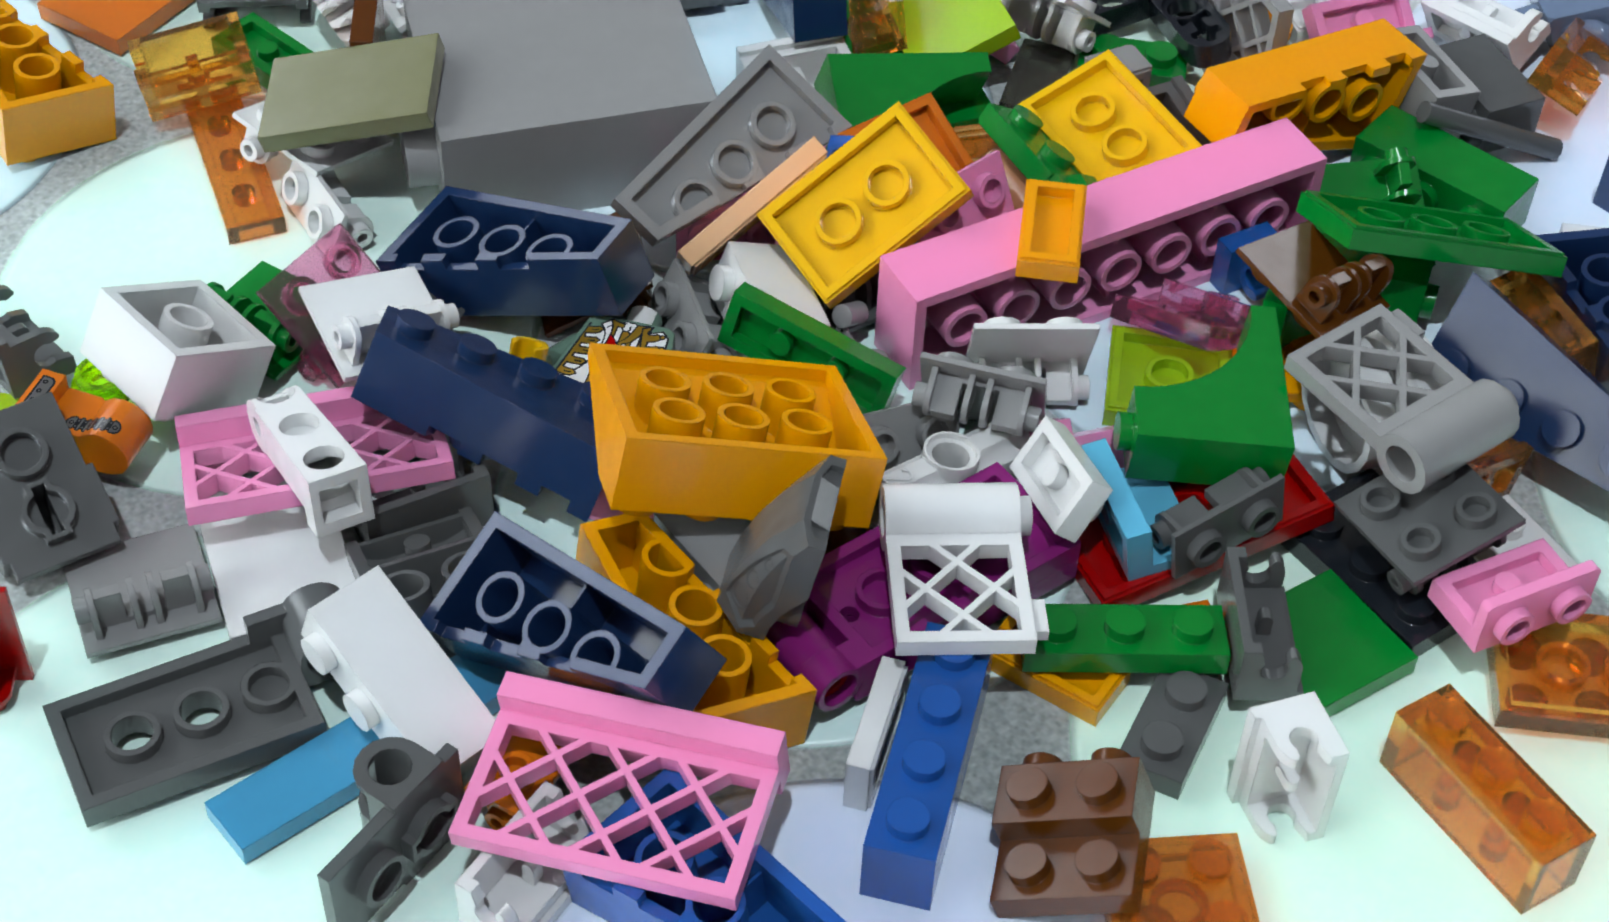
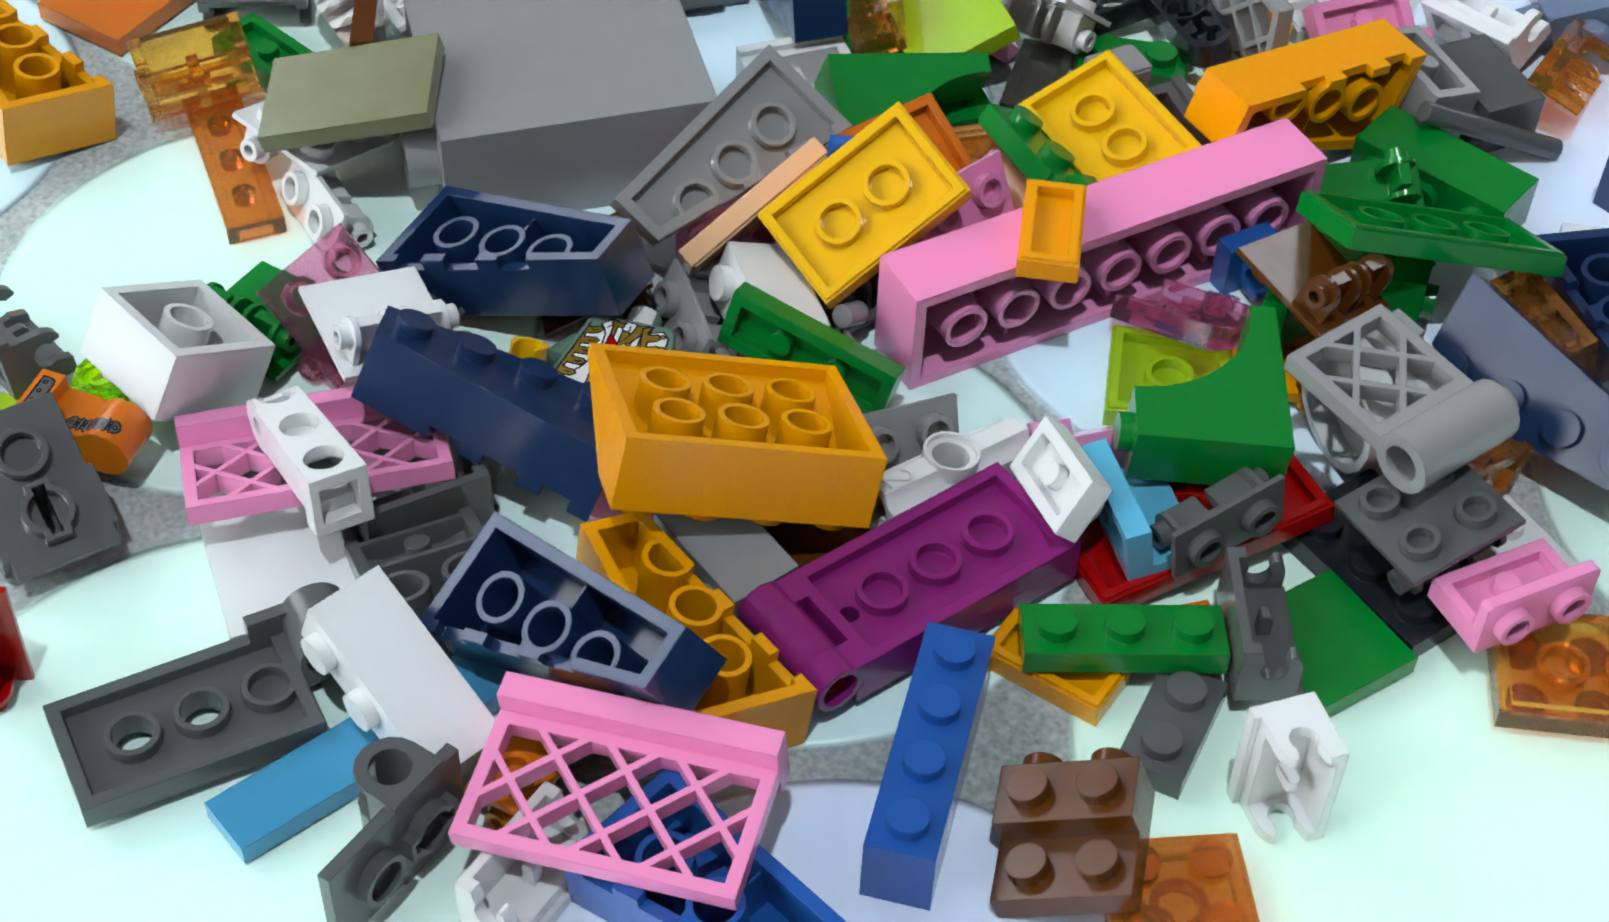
(142, 591): light grey hinge -> none
(781, 553): dark grey slope -> none
(875, 734): white tile -> none
(953, 529): white piece -> none
(1004, 396): light grey hinge -> none
(1048, 349): white hinge -> none
(1486, 798): clear orange brick -> none

